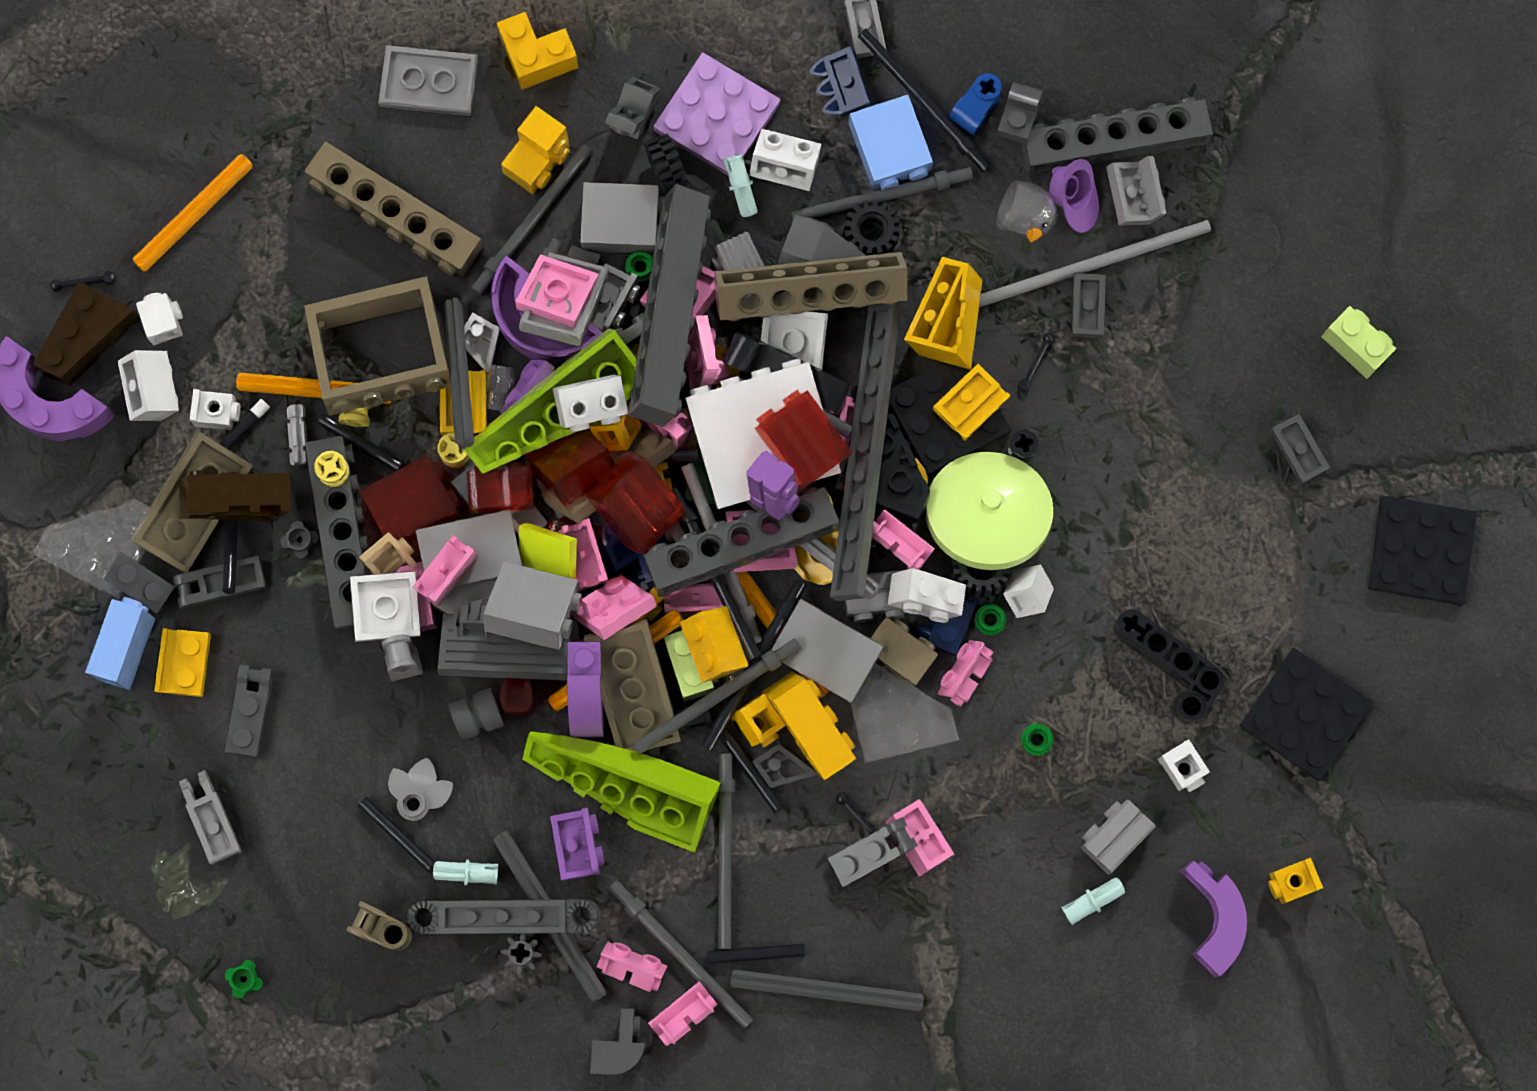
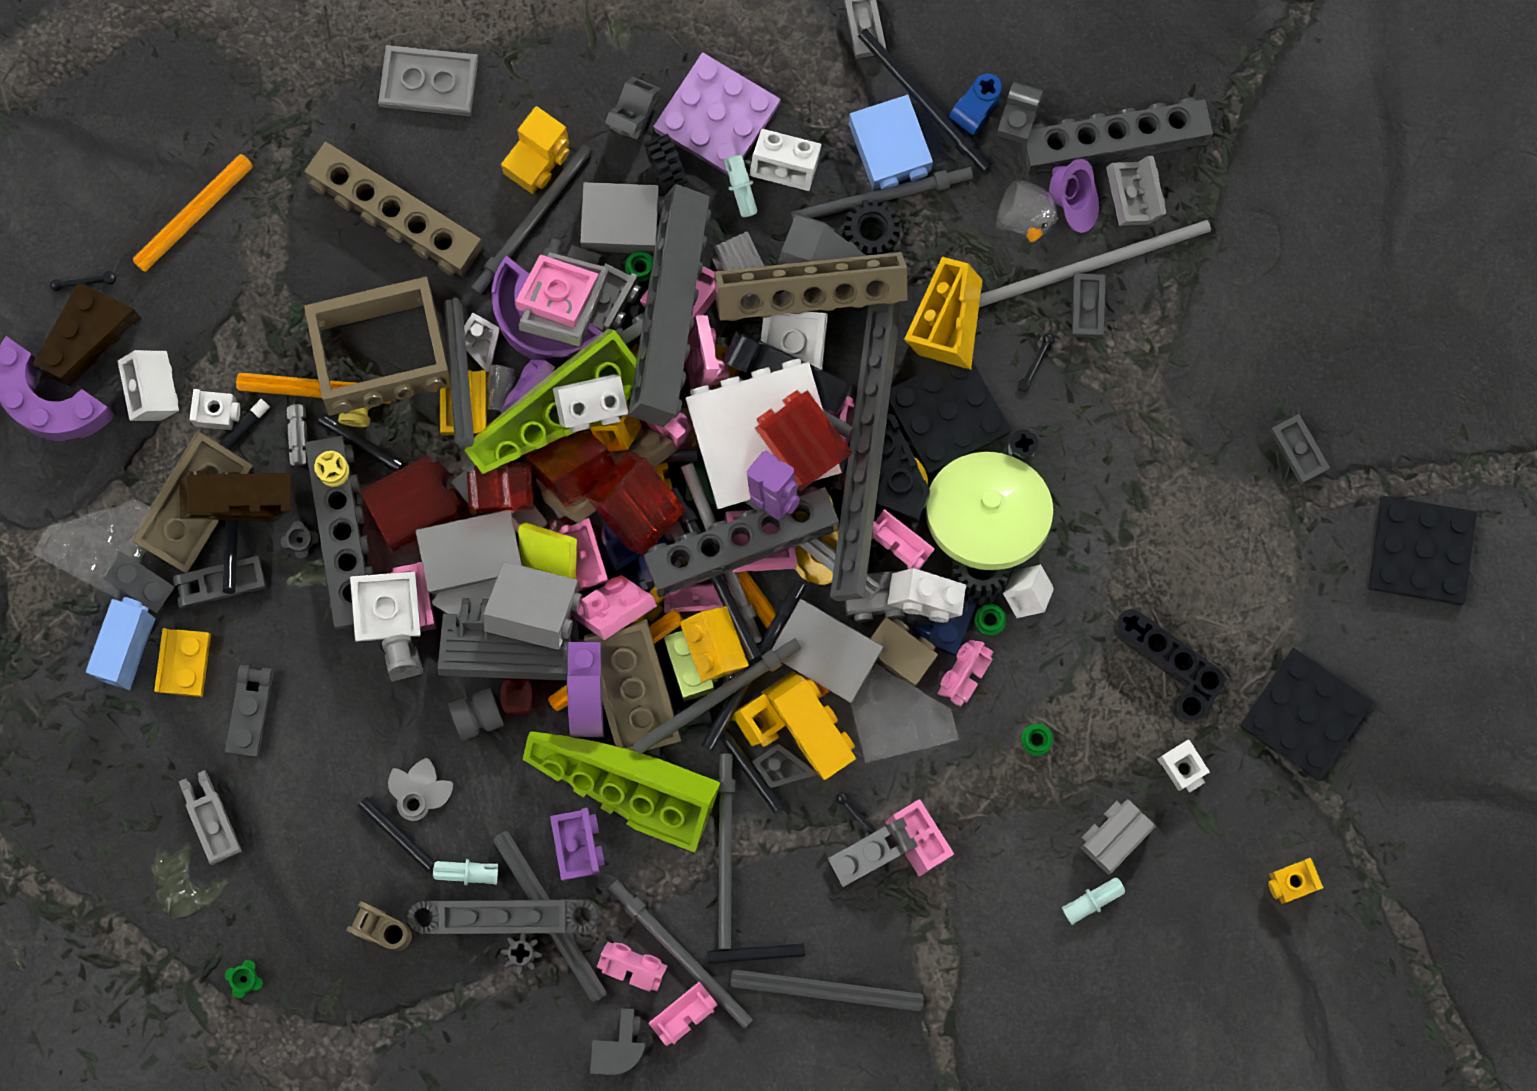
(160, 317): white brick -> none
(388, 555): tan bracket -> none
(445, 571): bright pink hinge -> none
(448, 446): light yellow wheel -> none
(535, 58): yellow brick -> none
(844, 82): plate -> none
(971, 402): yellow plate -> none
(1229, 919): medium lavender arch -> none
(1359, 341): yellowish green brick -> none

